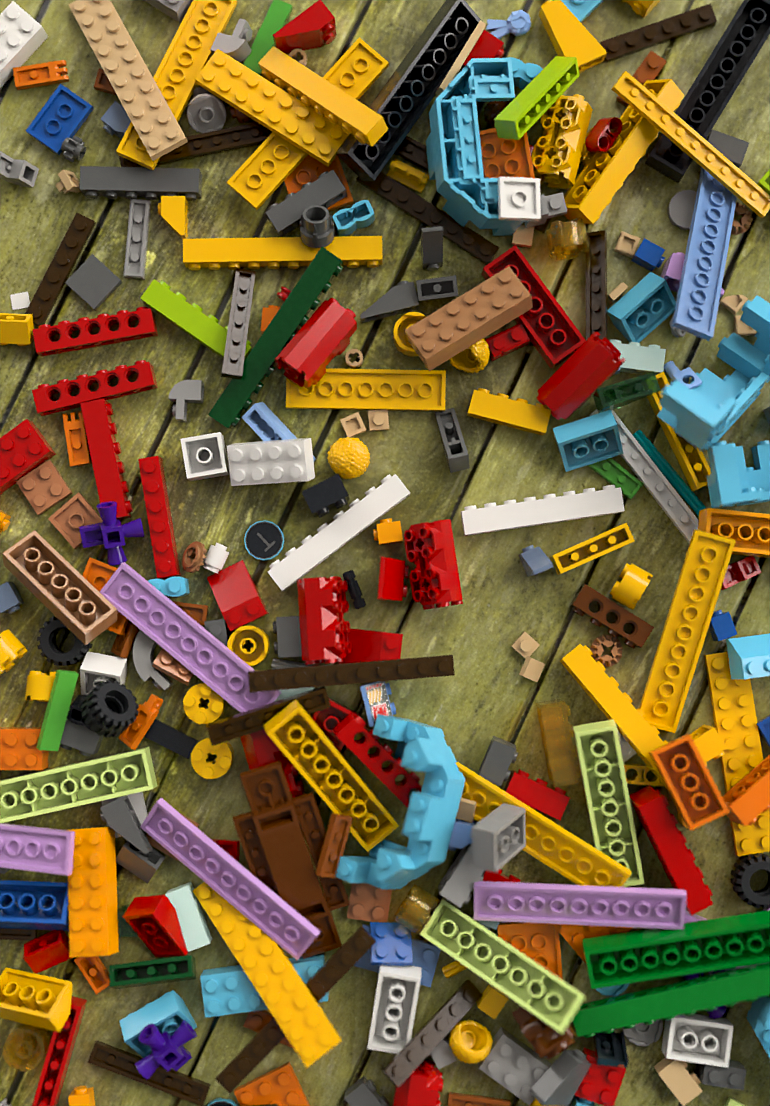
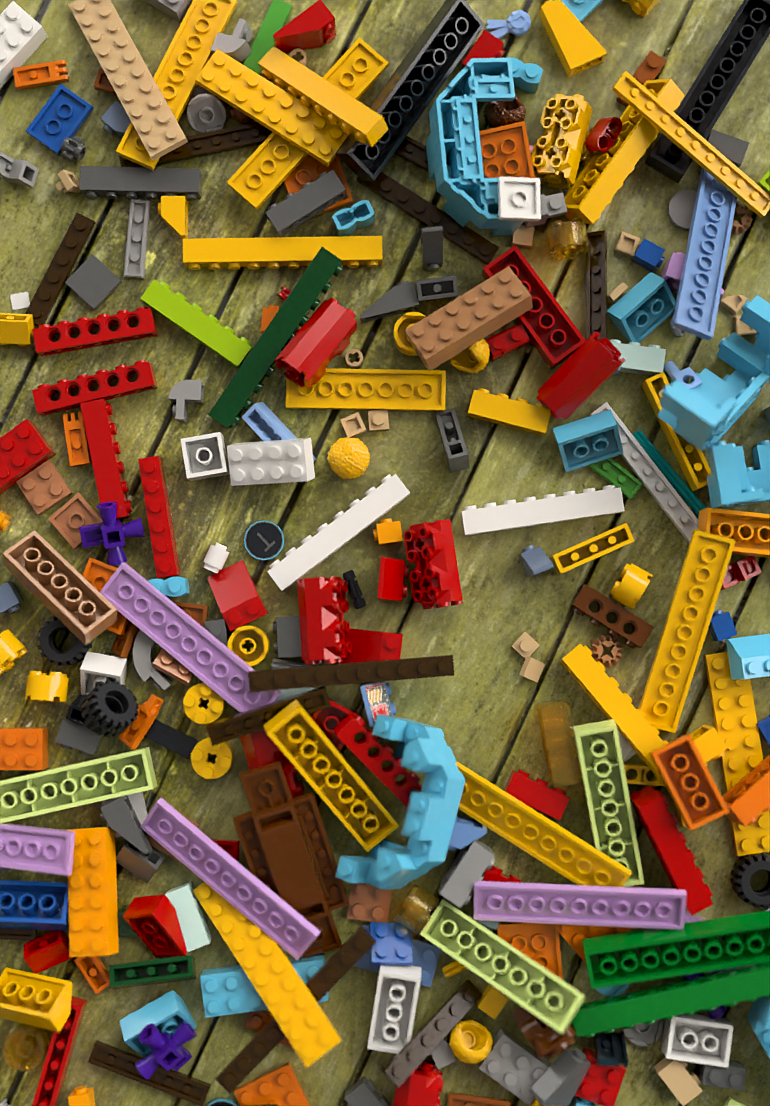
(57, 710): bright green tile -> none
(197, 551): medium nougat gear -> none
(238, 324): plate -> none
(316, 227): dark grey piece -> none
(326, 496): black brick -> none
(333, 845): dark orange plate -> none
(408, 175): yellow hinge -> none
(462, 56): tan tile -> none
(466, 810): tan tile -> none
(497, 761): dark grey brick -> none
(498, 837): light grey brick -> none
(536, 98): lime brick -> none
(625, 392): clear green slope -> none
(659, 32): dark brown plate -> none

